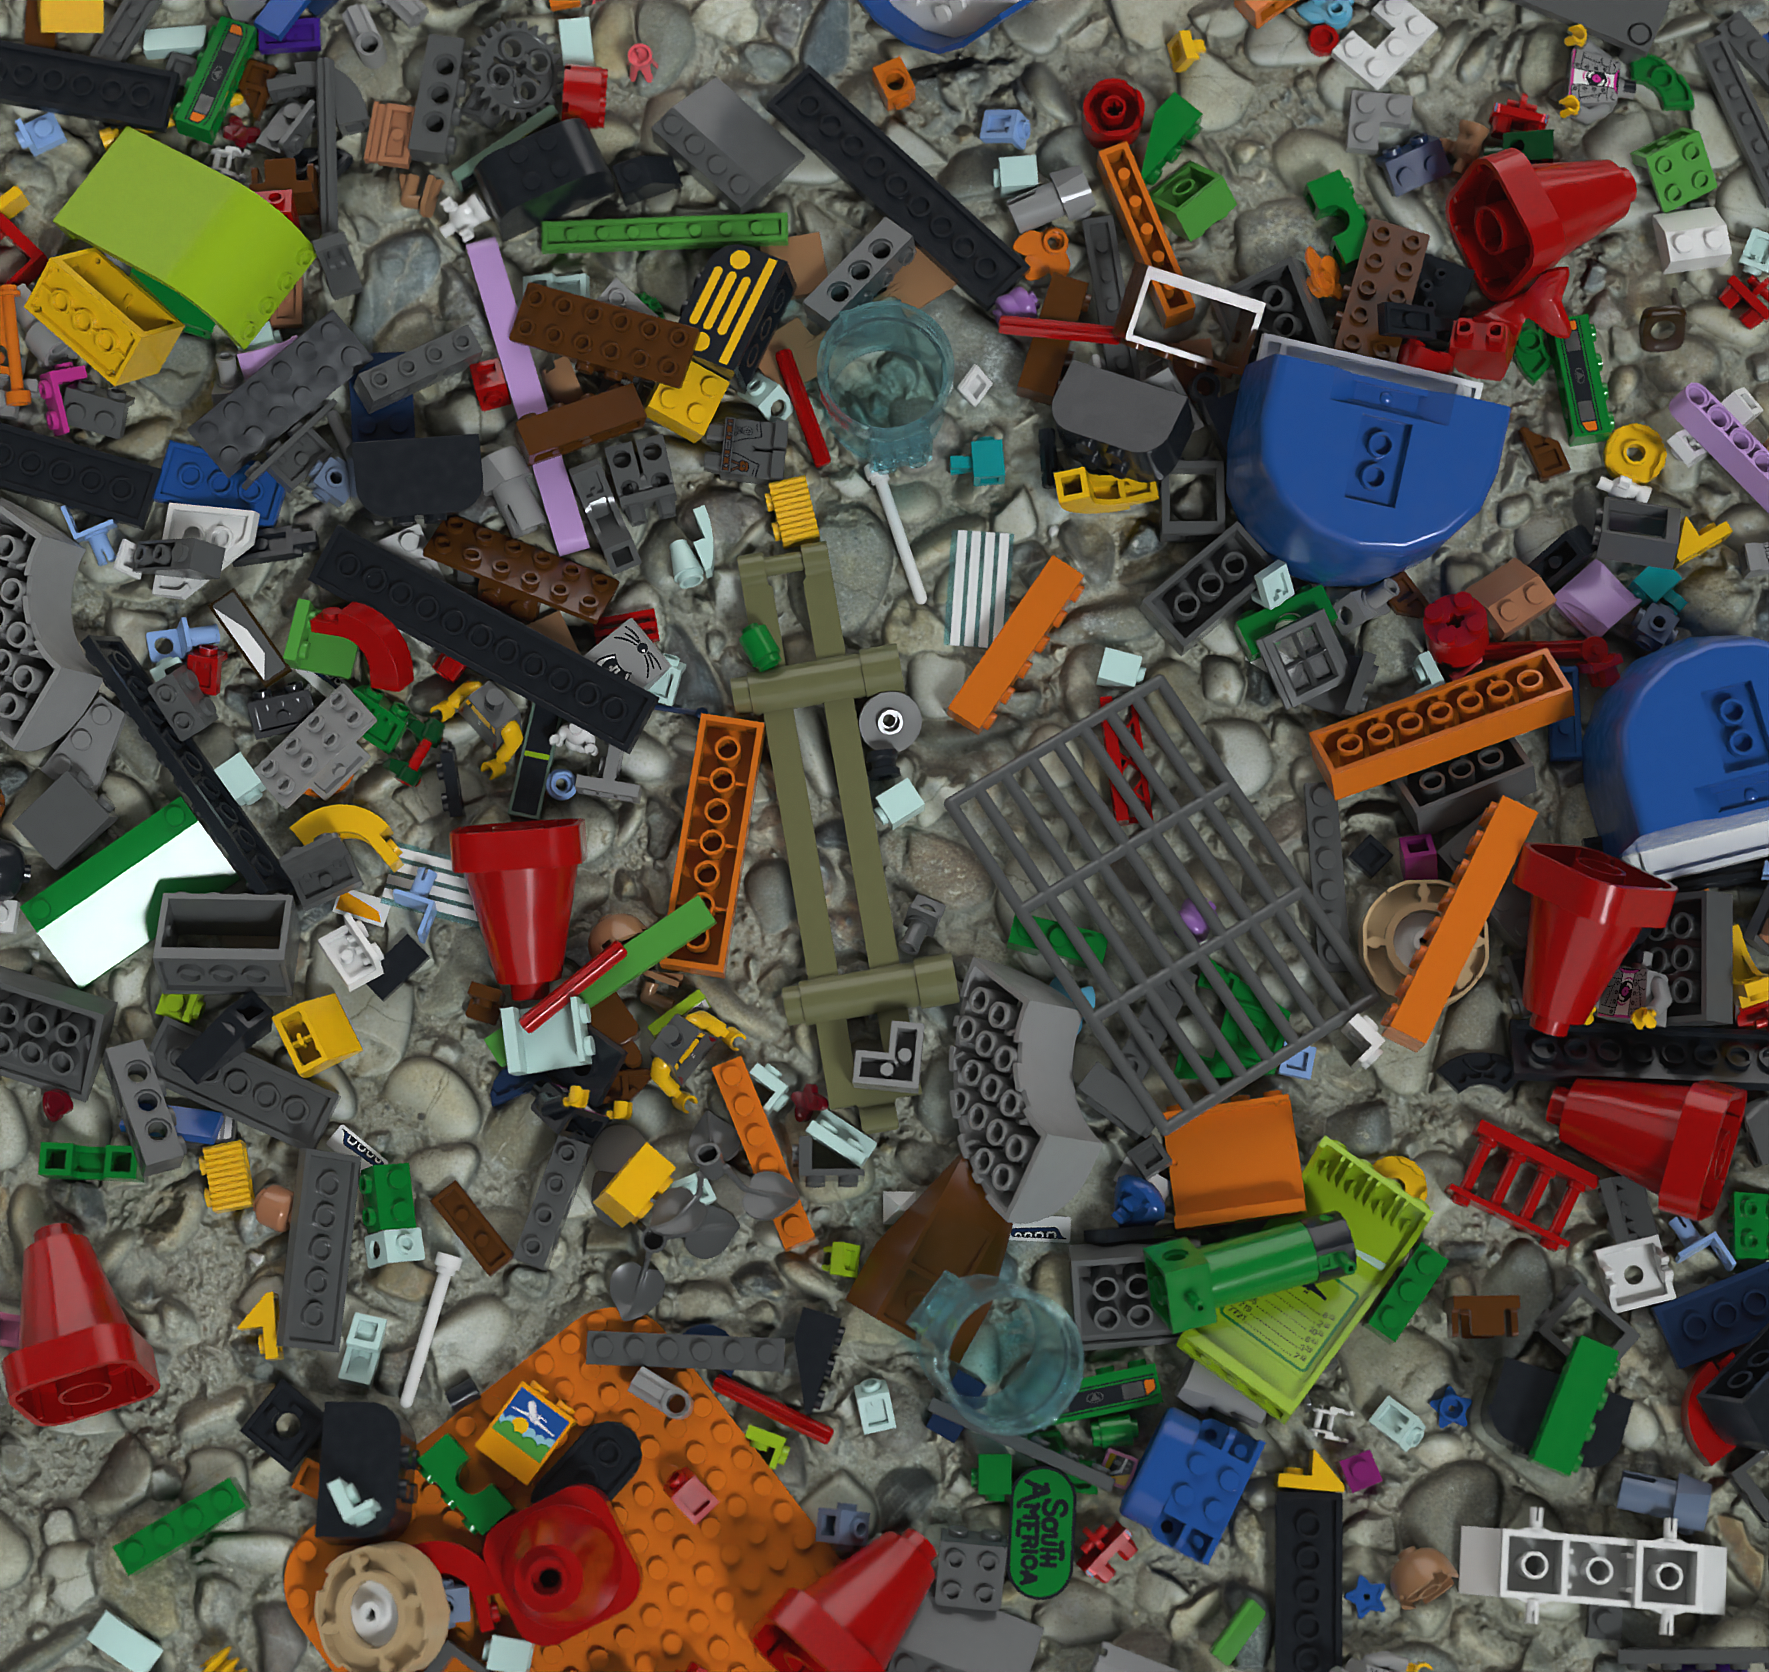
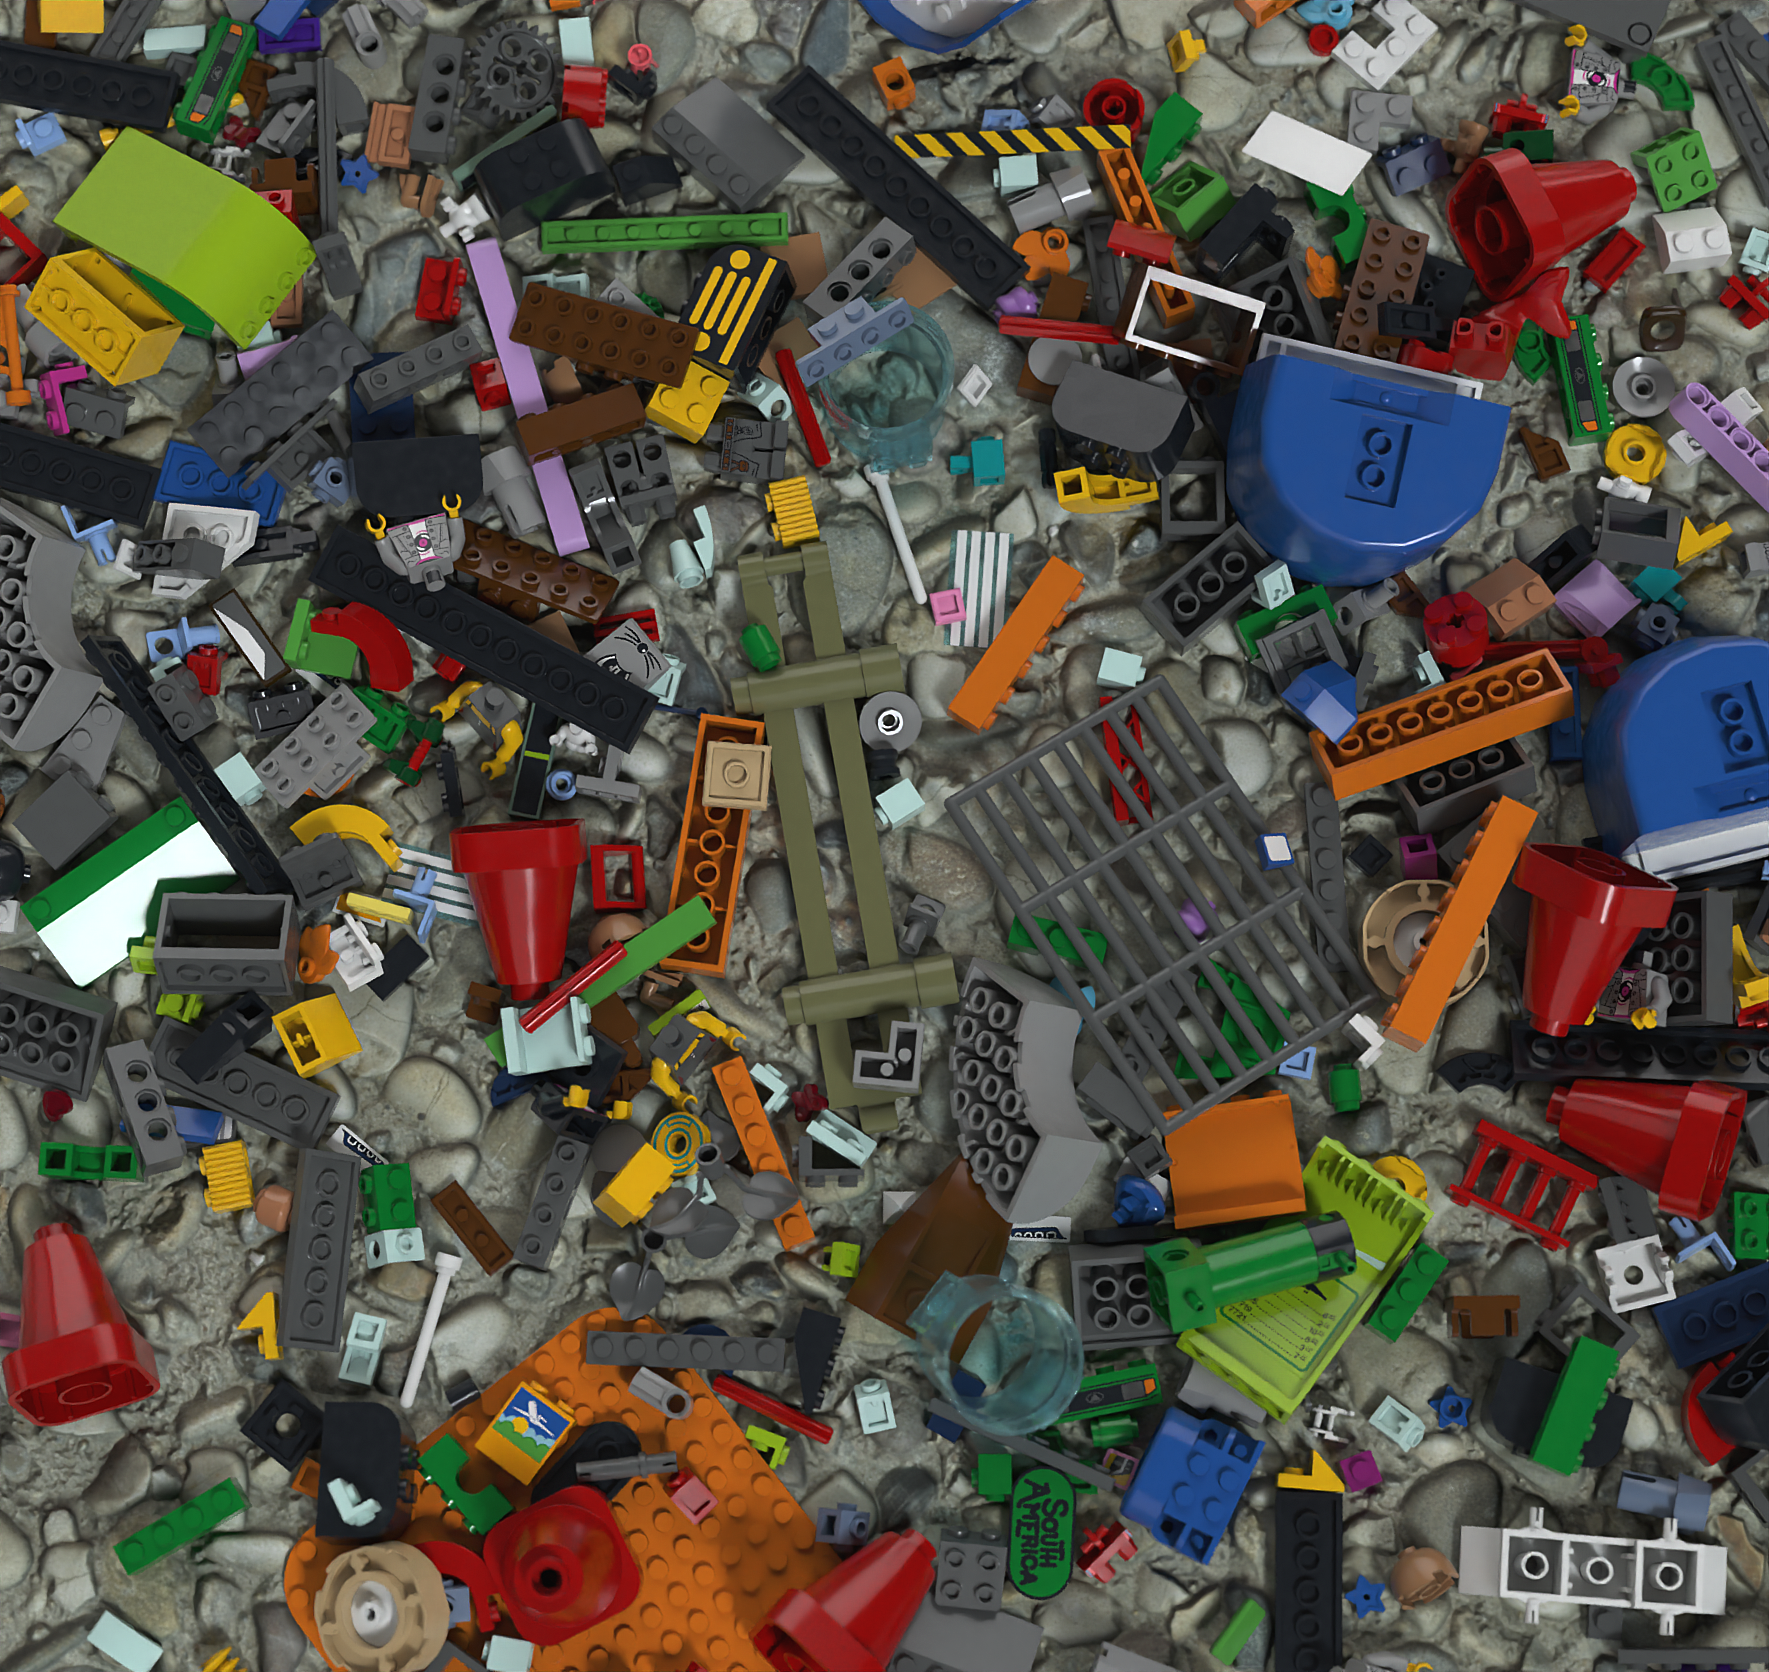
(142, 957): none -> lime tile
(315, 954): none -> orange plate
(363, 167): none -> blue plate
(380, 909): none -> light yellow tile
(422, 547): none -> light grey torso
(440, 290): none -> red bracket
(599, 878): none -> red tile
(627, 1467): none -> dark grey pin
(628, 84): none -> black bracket
(670, 1131): none -> yellow tile
(737, 775): none -> tan plate
(849, 334): none -> sand blue bracket
(947, 606): none -> bright pink tile
(1015, 141): none -> sticker
(1051, 359): none -> light grey piece
(1053, 113): none -> light grey bracket
(1139, 240): none -> red slope
(1248, 222): none -> black brick
(1273, 850): none -> slope
(1307, 153): none -> white sticker
(1325, 699): none -> blue slope
(1344, 1088): none -> green brick
(1613, 260): none -> red tile
(1651, 376): none -> light grey dish

